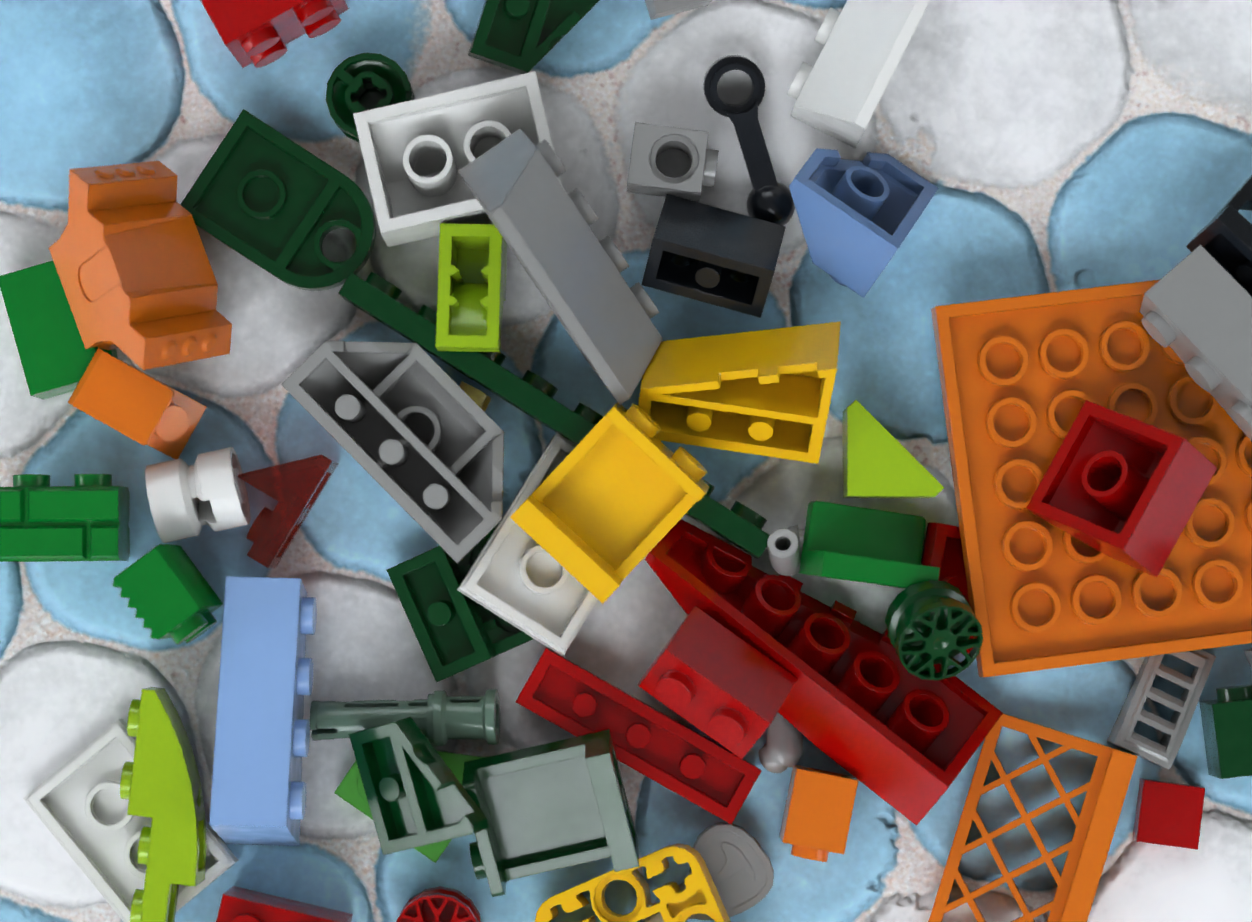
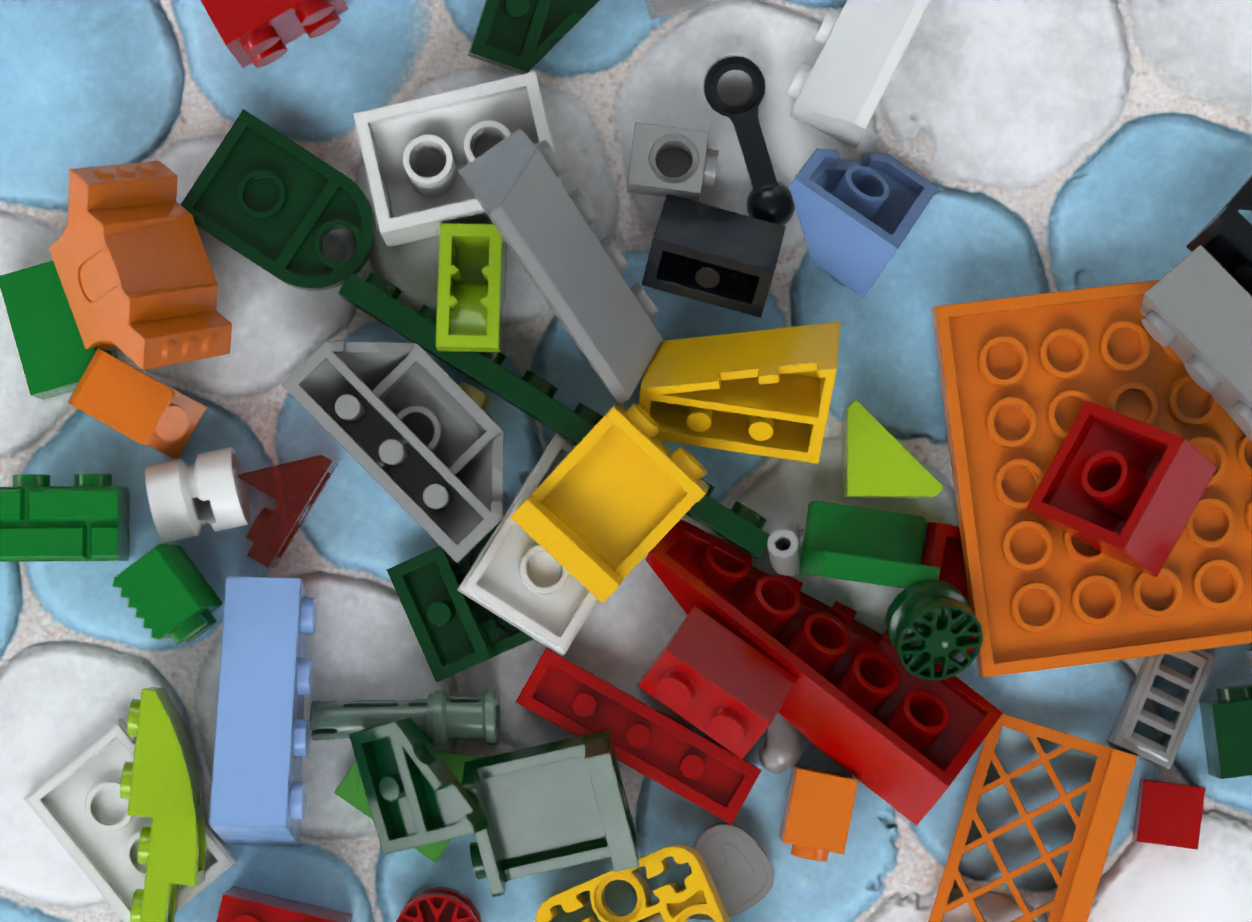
(362, 85): dark green wheel -> none

